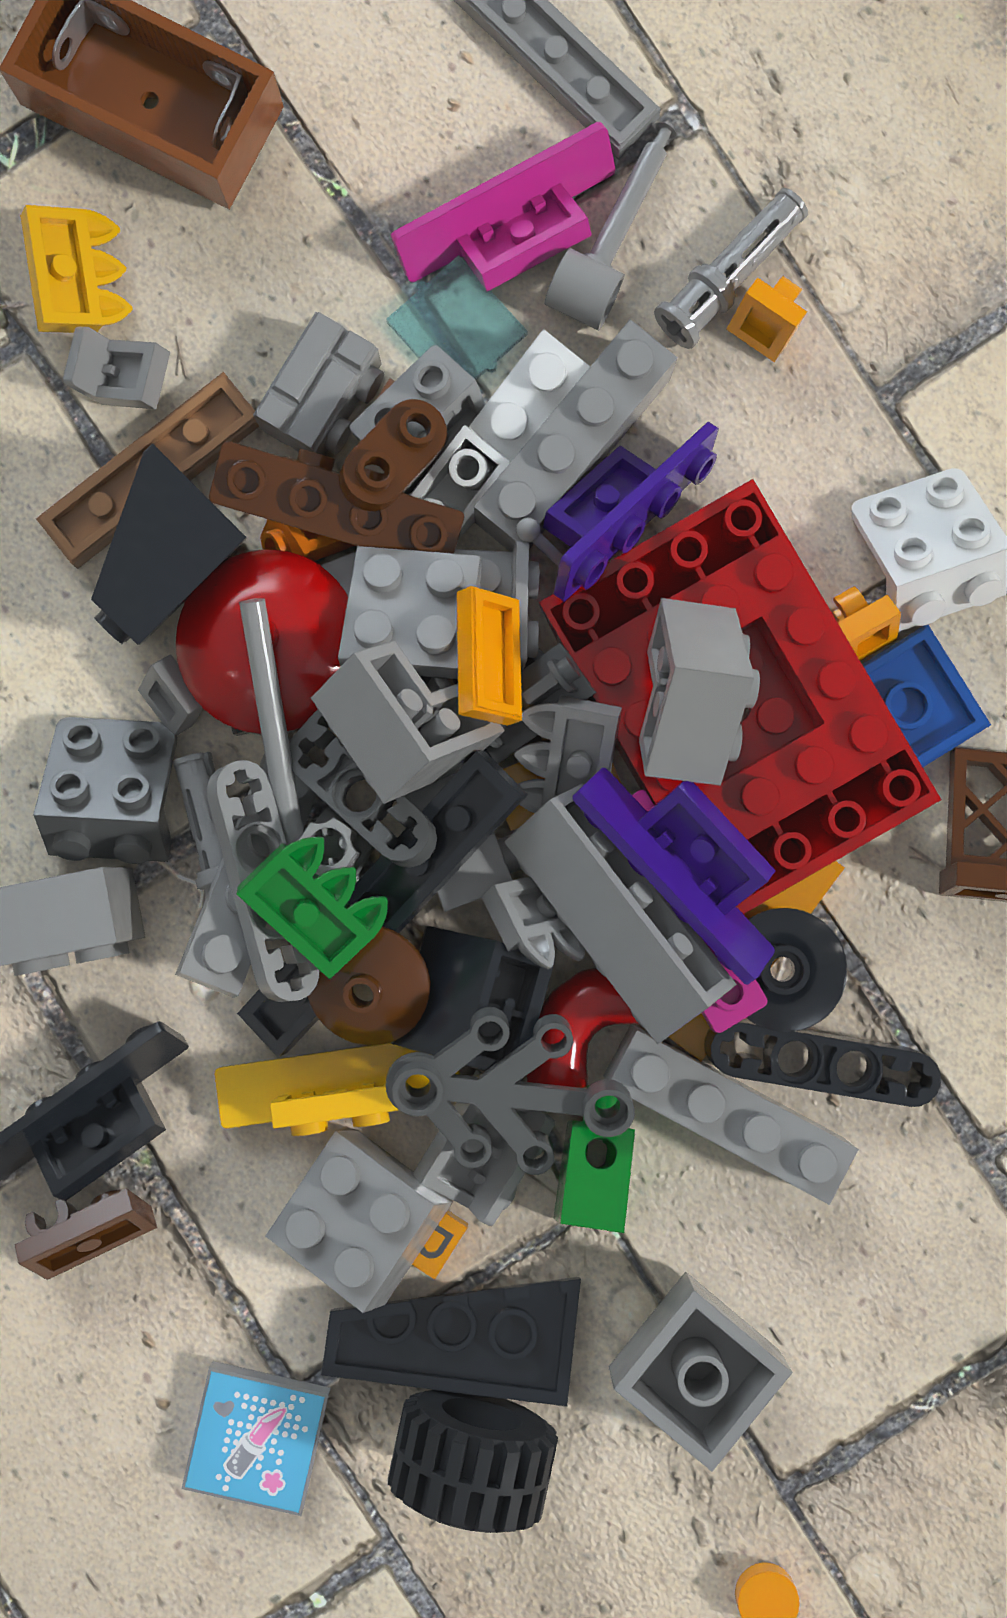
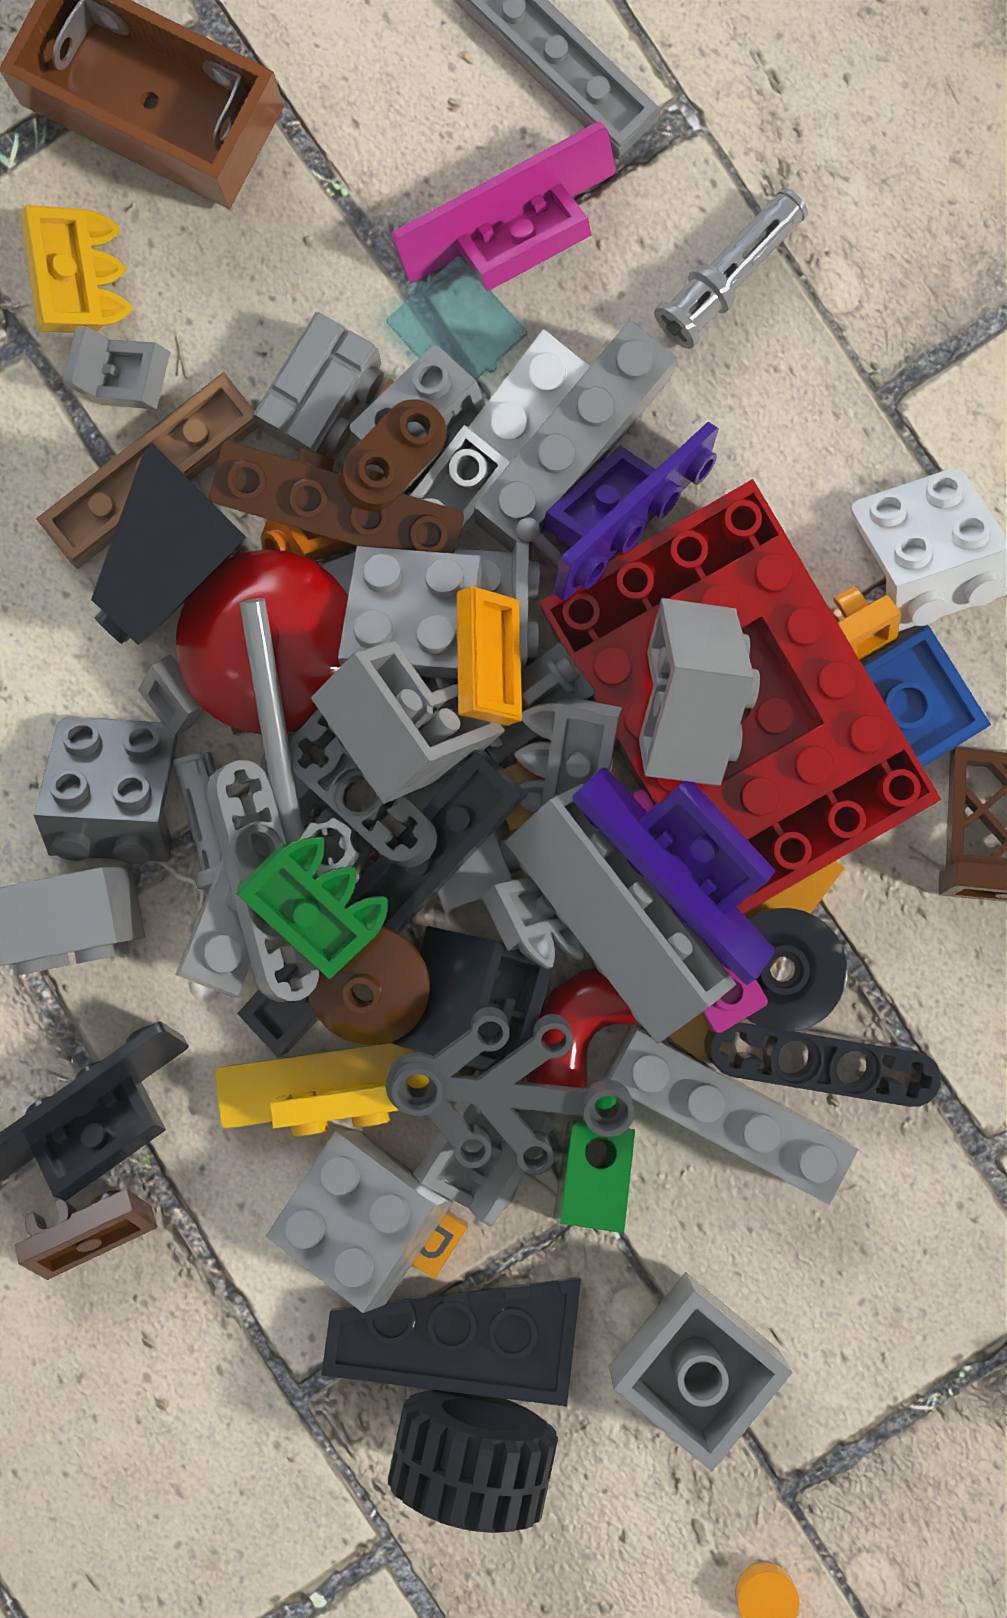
(256, 1438): medium azure tile -> none
(586, 282): light grey piece -> none
(768, 316): light orange tile -> none

